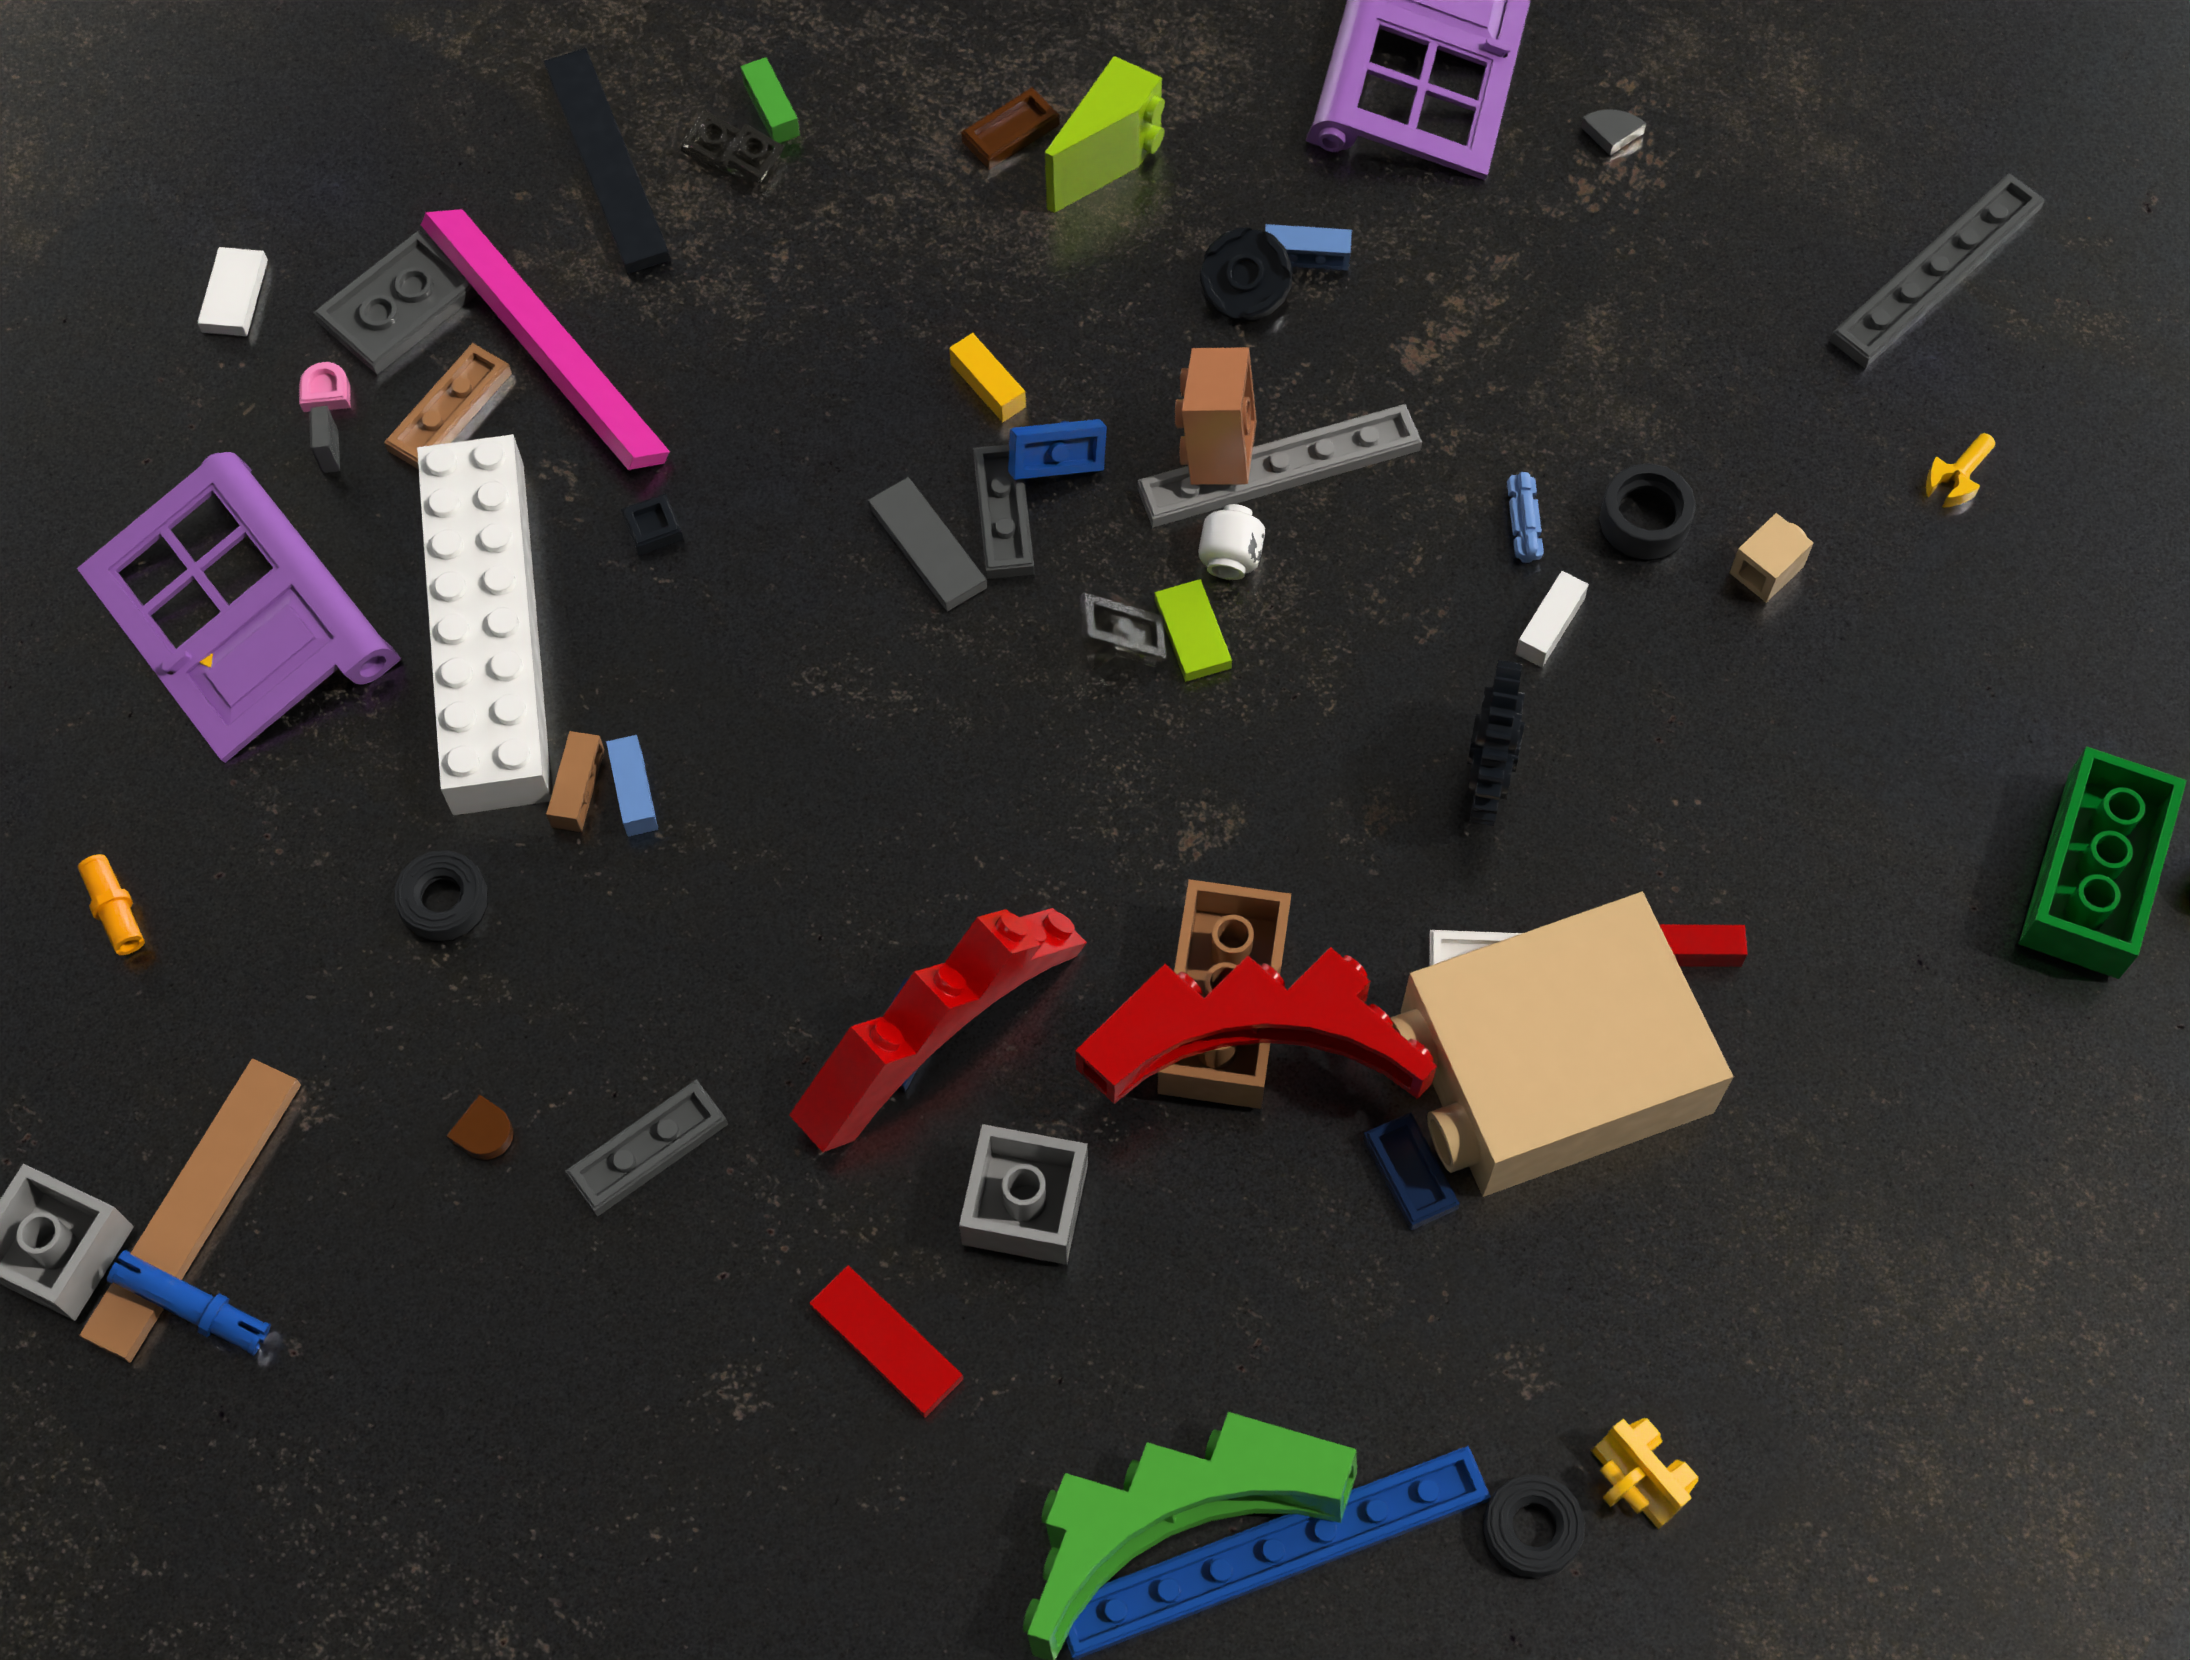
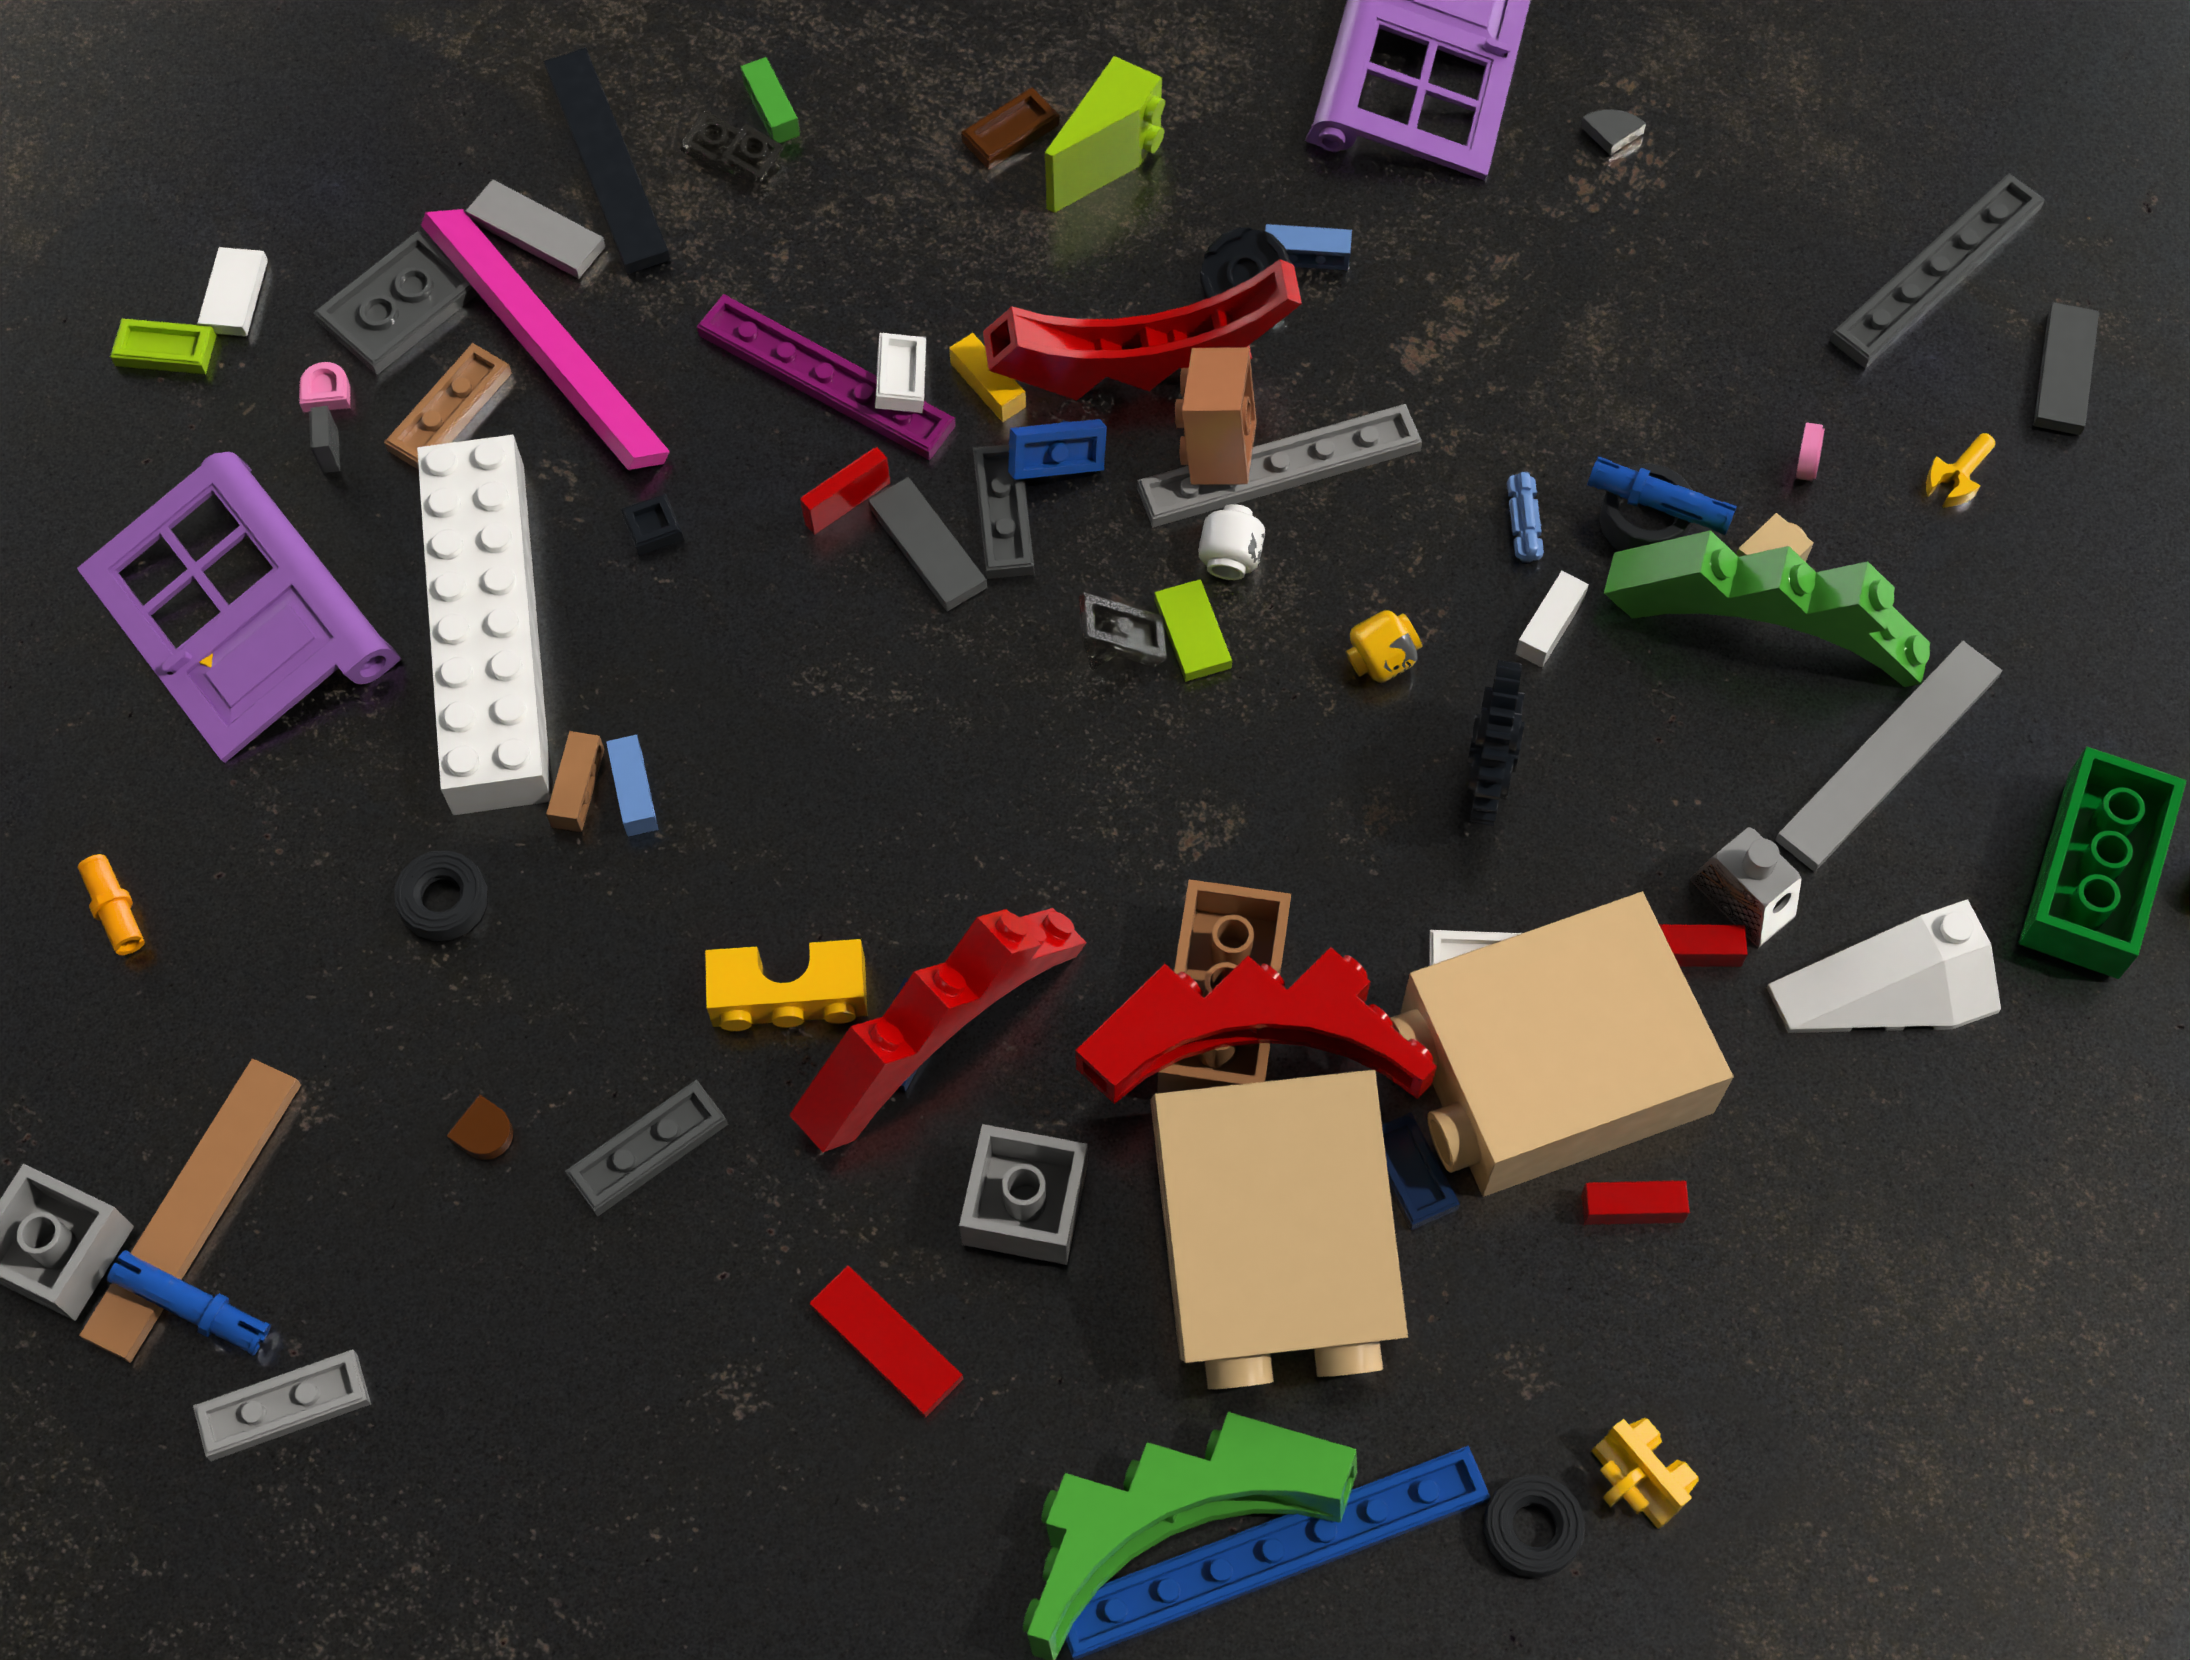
(163, 346): none -> lime tile
(281, 1405): none -> light grey tile
(536, 229): none -> light grey tile
(820, 375): none -> magenta tile
(828, 990): none -> yellow arch
(845, 490): none -> red tile
(900, 372): none -> white tile
(1142, 350): none -> red arch
(1279, 1225): none -> tan brick
(1383, 646): none -> yellow head
(1635, 1202): none -> red piece
(1661, 495): none -> blue pin
(1751, 885): none -> light grey torso
(1775, 587): none -> bright green arch
(1810, 452): none -> bright pink tile
(1888, 756): none -> light grey tile
(1915, 974): none -> white wedge
(2066, 368): none -> dark grey tile

